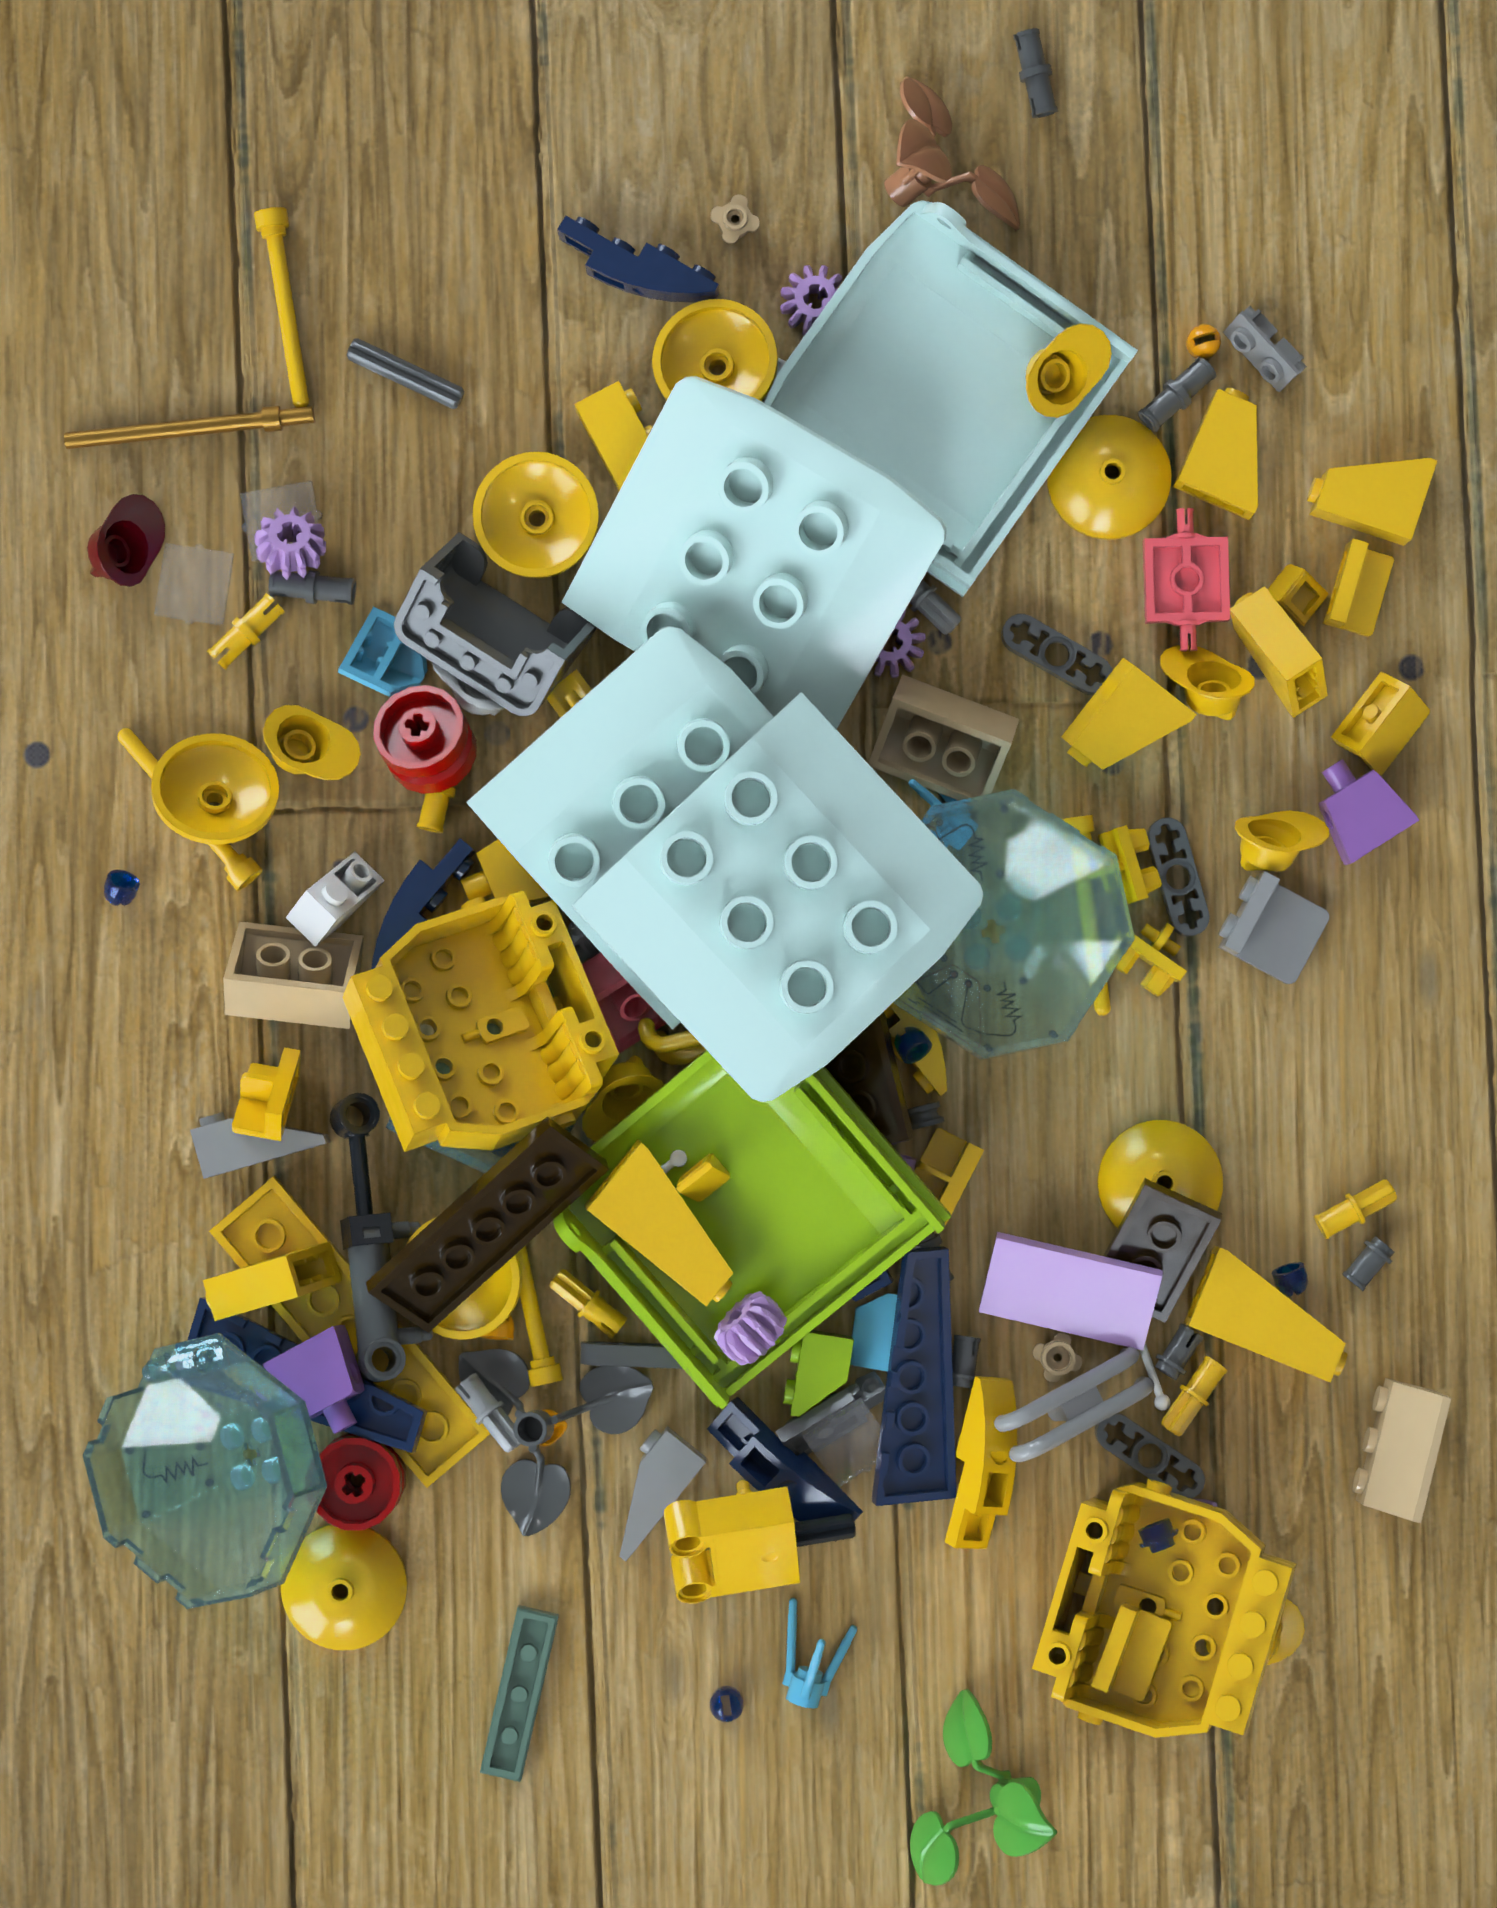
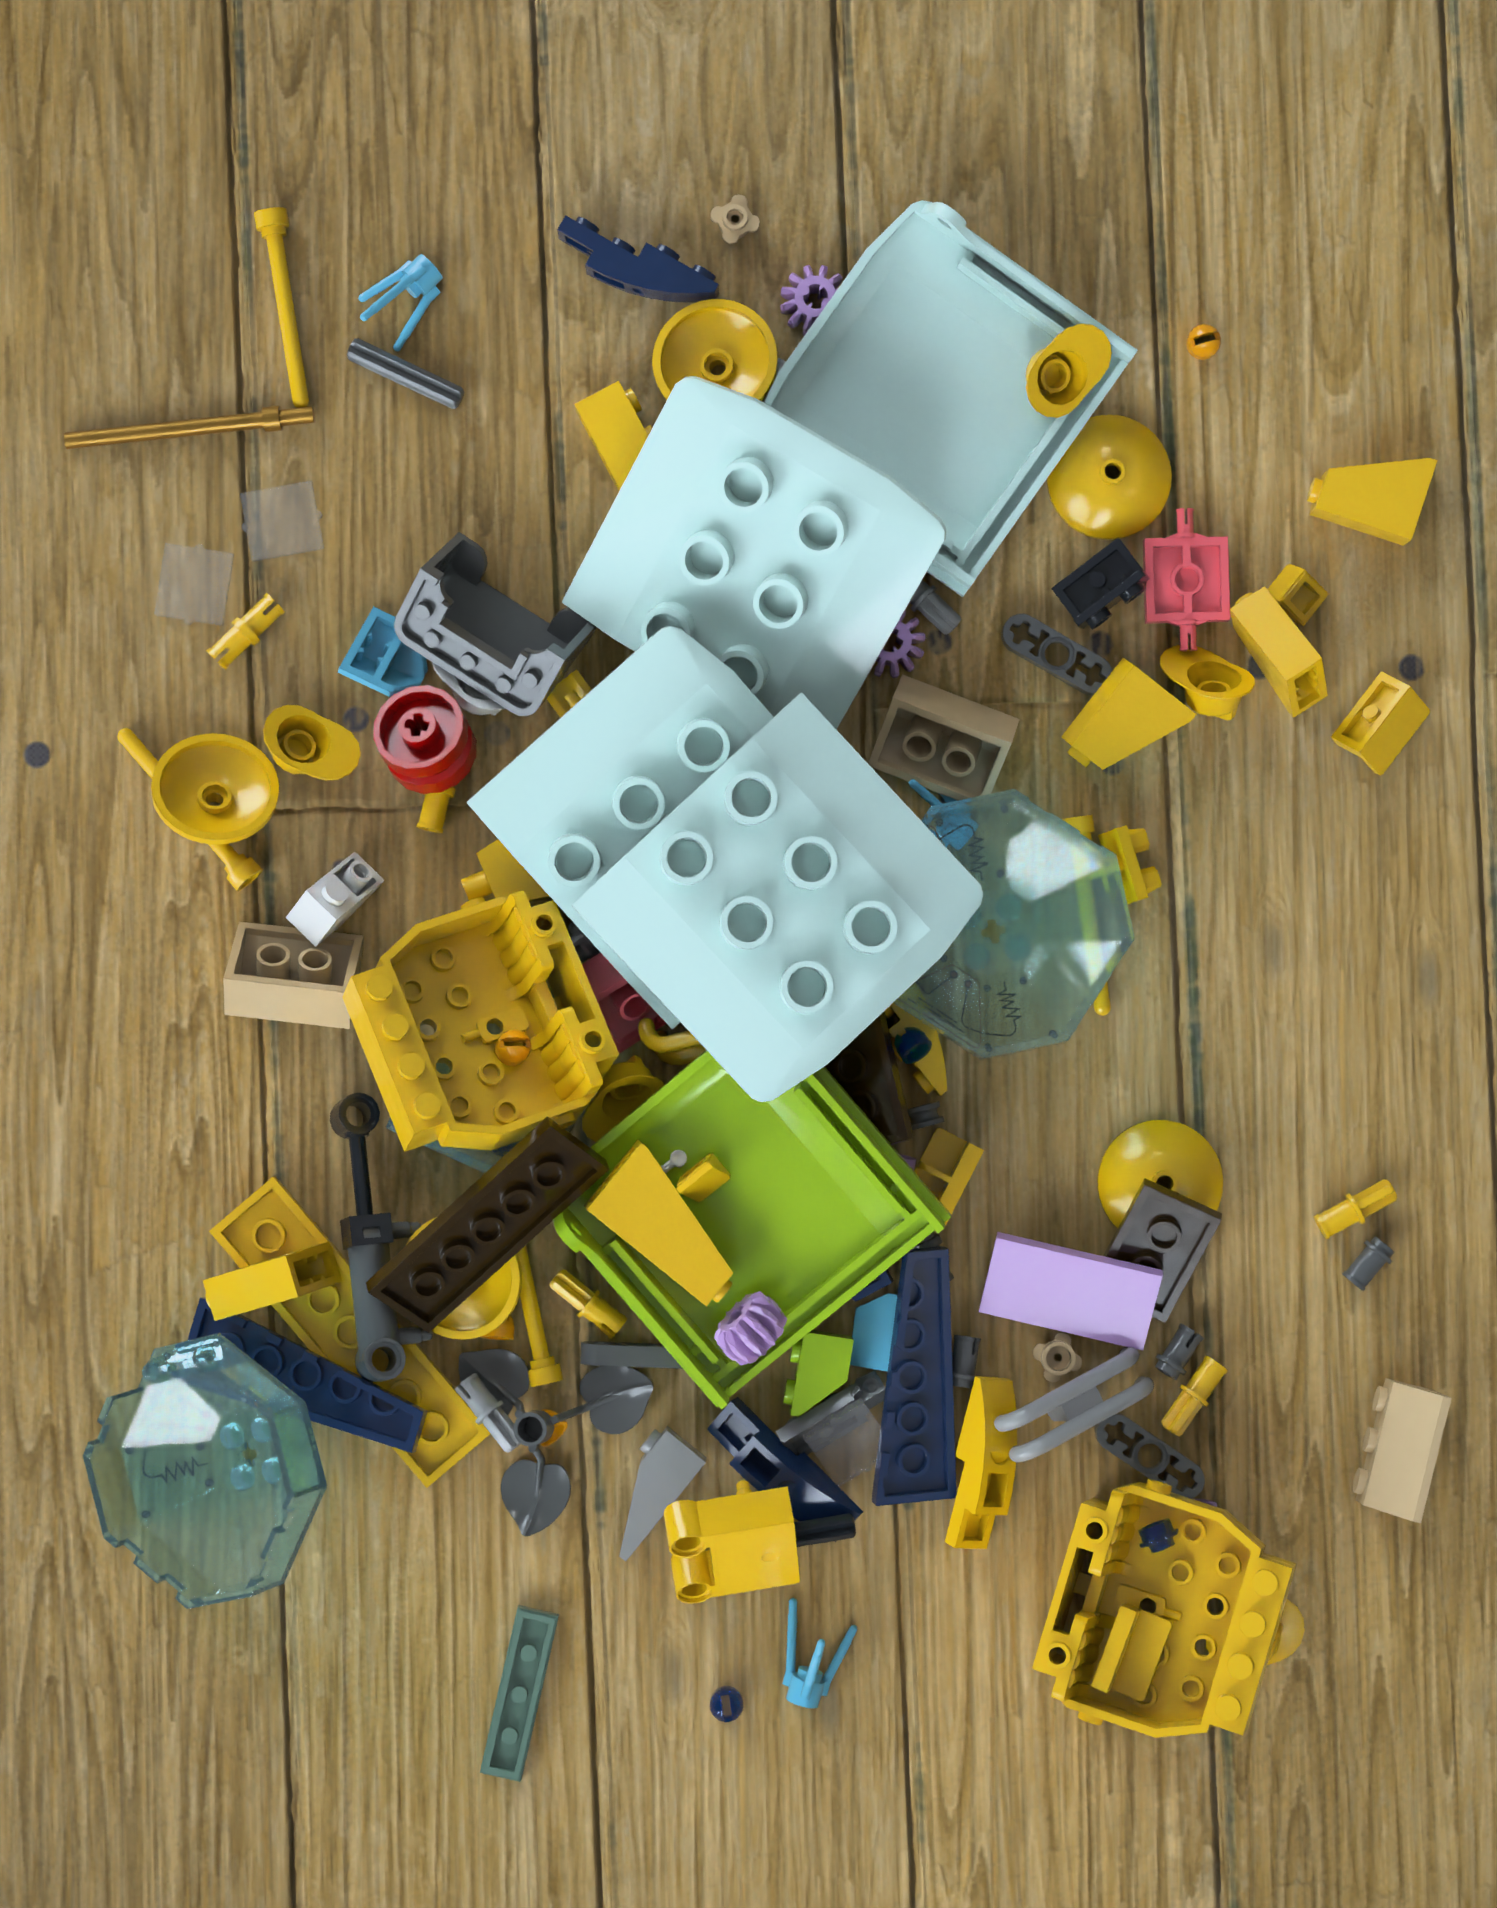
(120, 887): clear blue hinge -> none
(127, 541): dark red piece -> none
(224, 1151): light grey slope -> none
(267, 1097): yellow panel -> none
(277, 533): lavender gear -> none
(313, 587): dark grey pin -> none
(323, 1375): medium lavender torso -> none
(364, 1505): red wheel -> none
(369, 1570): yellow dish -> none
(417, 278): none -> medium azure plant
(421, 891): dark blue slope -> none
(513, 1054): none -> light orange hinge
(528, 486): yellow dish -> none
(925, 161): nougat plant -> none
(1016, 1801): bright green plant -> none
(1035, 73): dark grey pin -> none
(1101, 584): none -> black bracket
(1162, 970): yellow hips -> none
(1162, 1401): white hinge -> none
(1177, 394): dark grey pin -> none
(1195, 904): dark grey beam -> none
(1224, 455): yellow slope -> none
(1251, 336): light grey hinge -> none
(1255, 1315): yellow slope -> none
(1273, 928): light grey bracket -> none
(1277, 838): yellow piece -> none
(1291, 1278): clear blue hinge -> none
(1358, 589): yellow panel -> none
(1362, 812): medium lavender torso -> none

